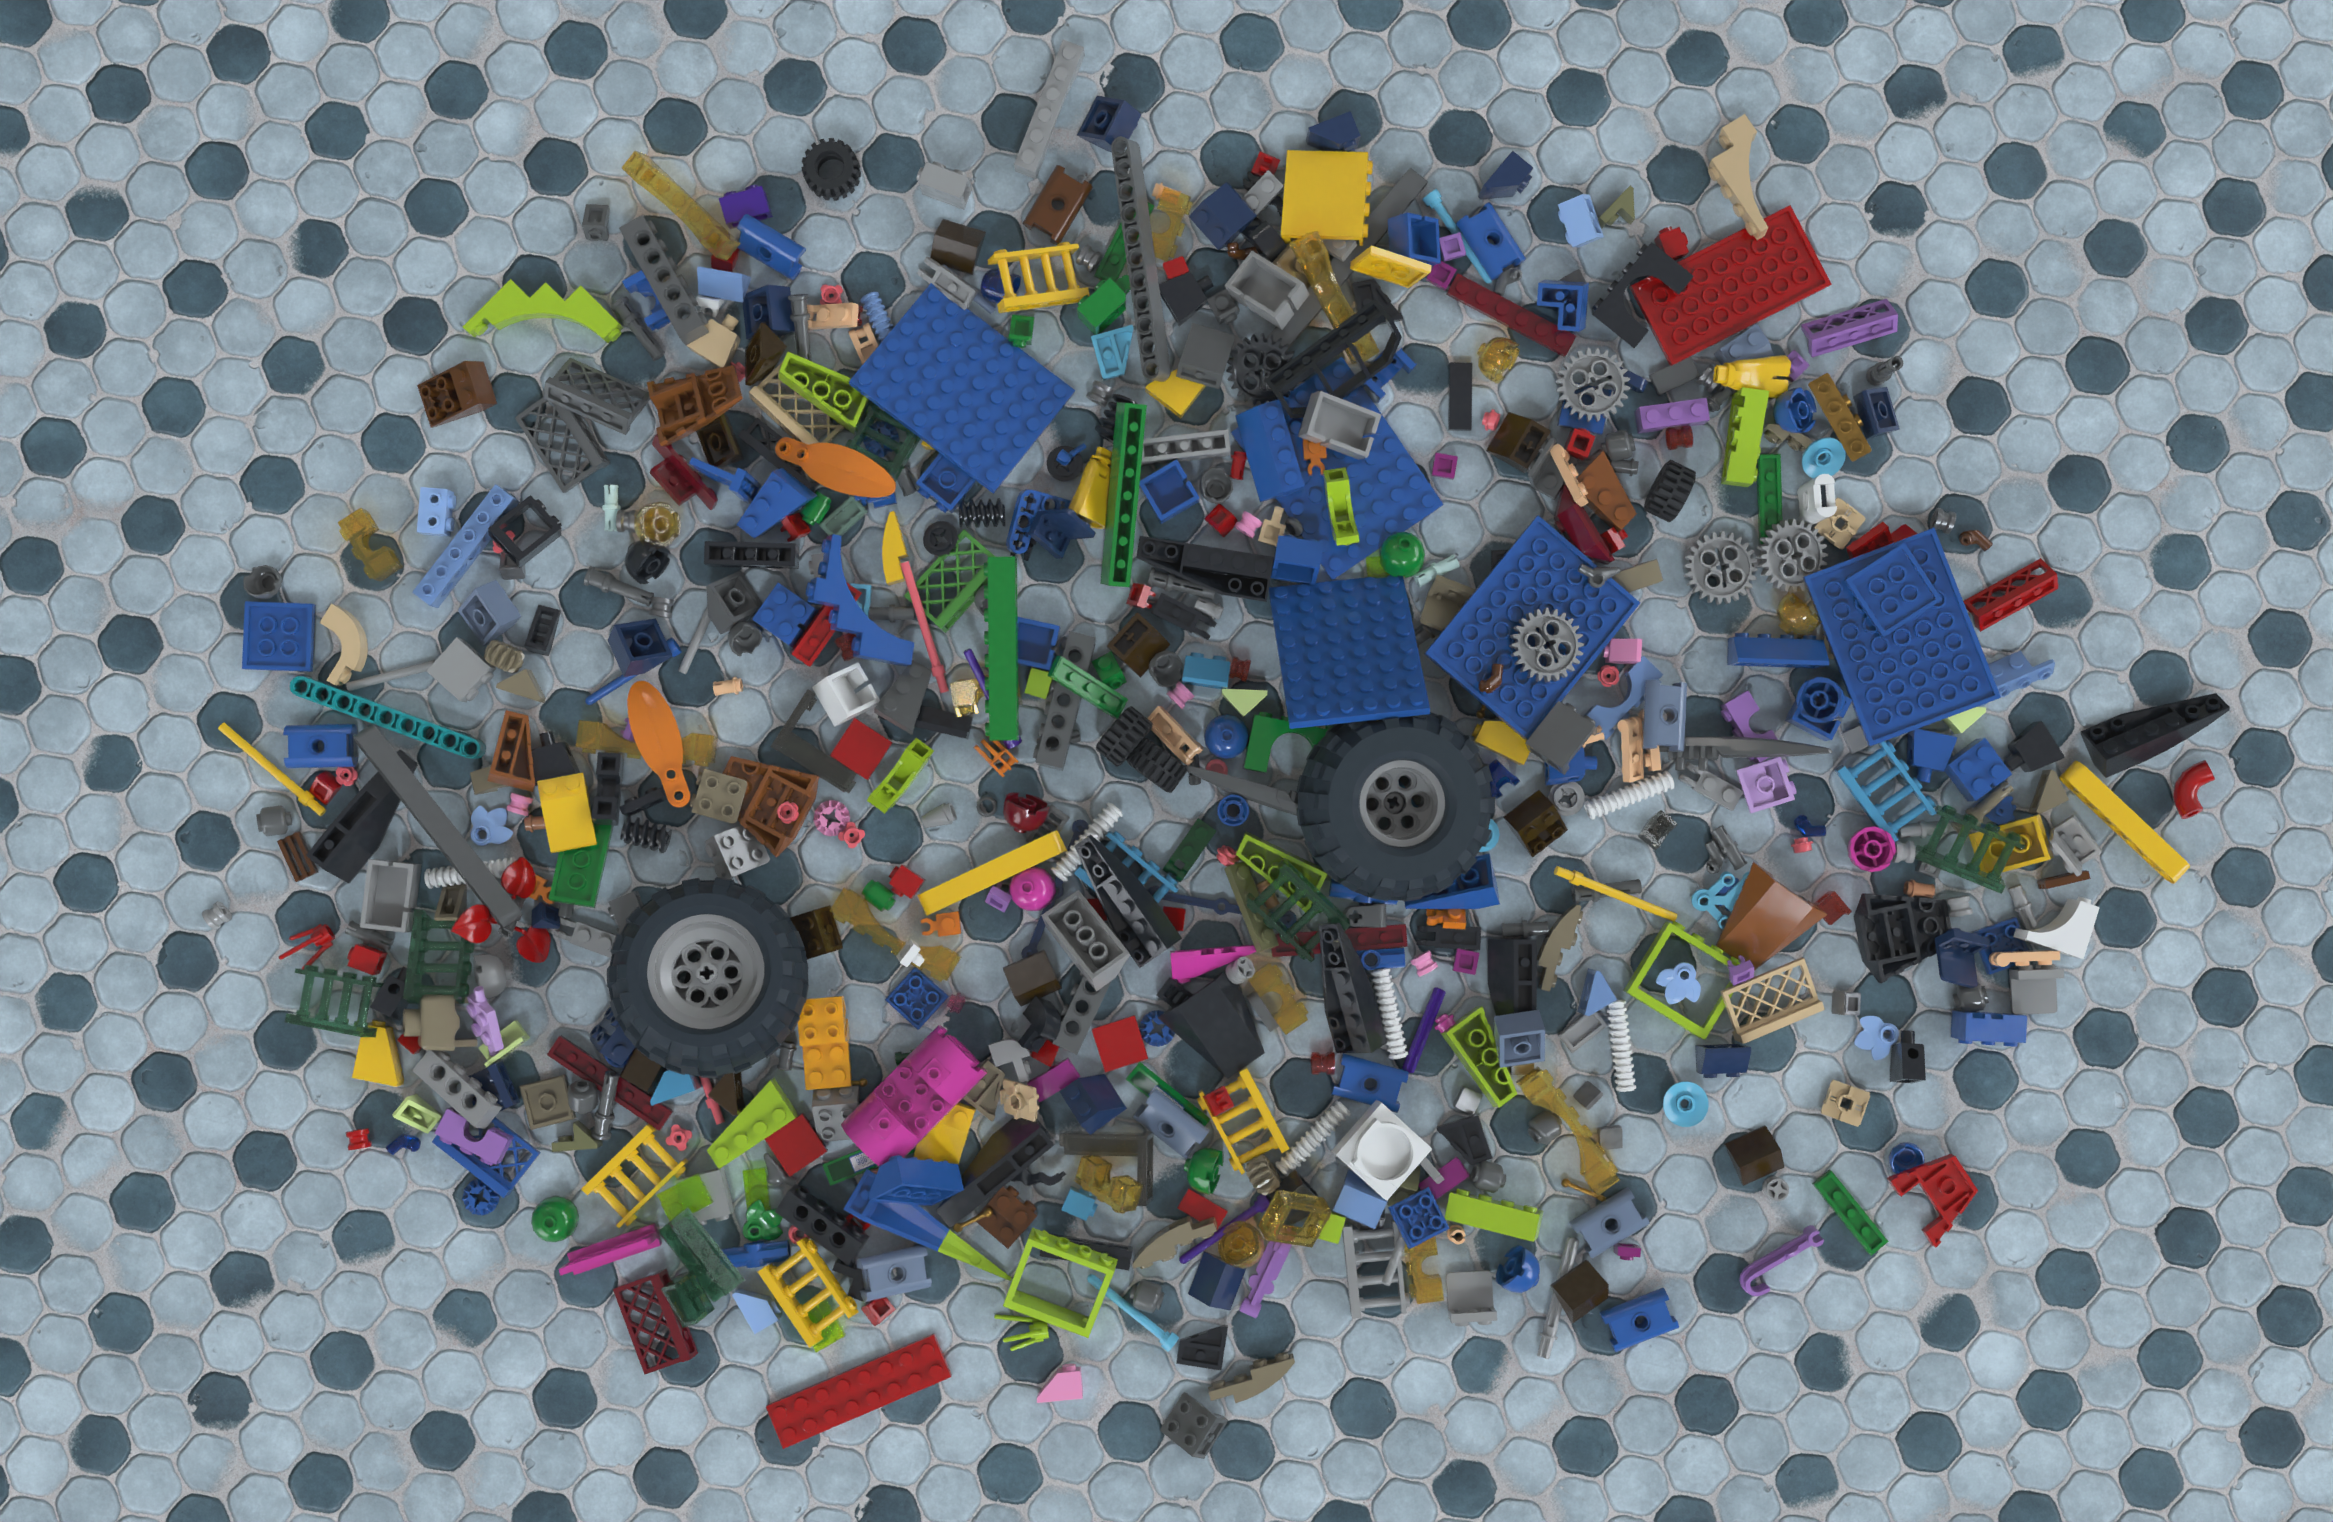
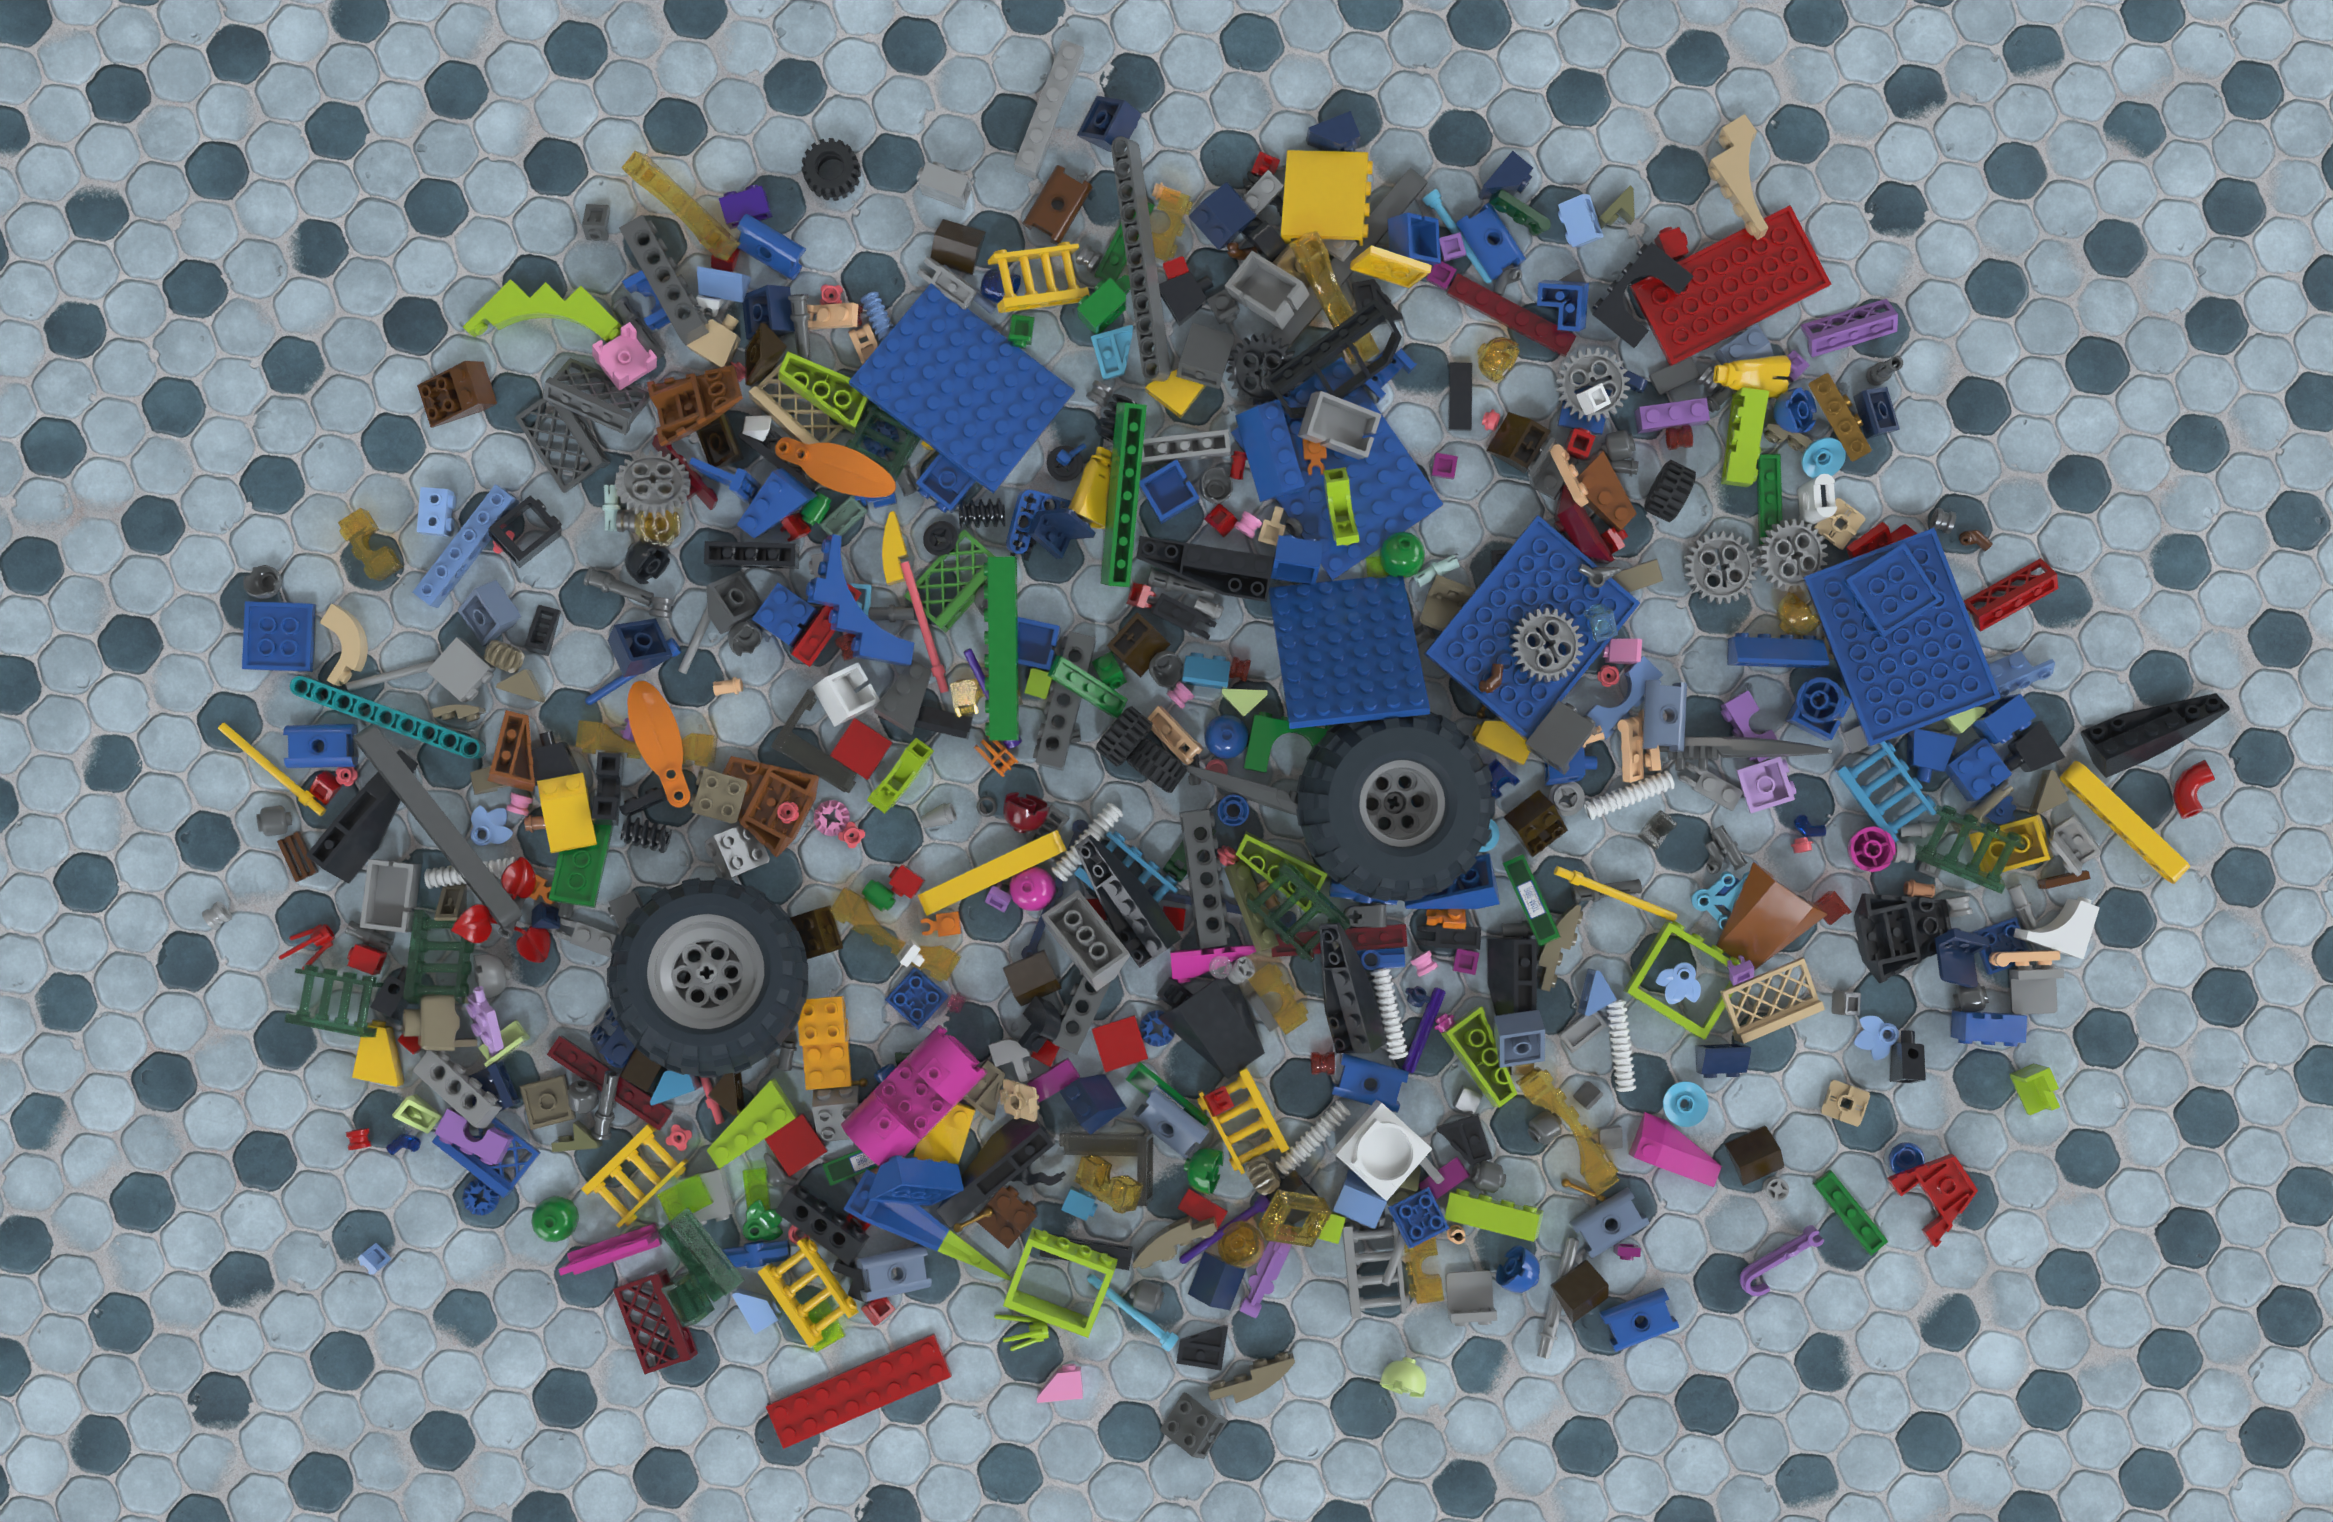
(374, 1258): none -> medium blue tile
(464, 712): none -> dark tan slope
(509, 569): flat silver slope -> none
(624, 358): none -> bright pink panel
(652, 483): none -> light grey gear
(757, 426): none -> white slope
(883, 1072): none -> blue tile
(1220, 933): none -> dark grey brick
(1220, 967): none -> clear plate
(1404, 1378): none -> yellowish green cylinder
(1417, 996): none -> dark blue plate
(1520, 212): none -> dark green plate
(1531, 900): none -> tile
(1593, 399): none -> white slope
(1602, 622): none -> clear light blue bracket
(1667, 1148): none -> dark pink wedge
(2006, 717): none -> blue piece
(2036, 1088): none -> lime panel

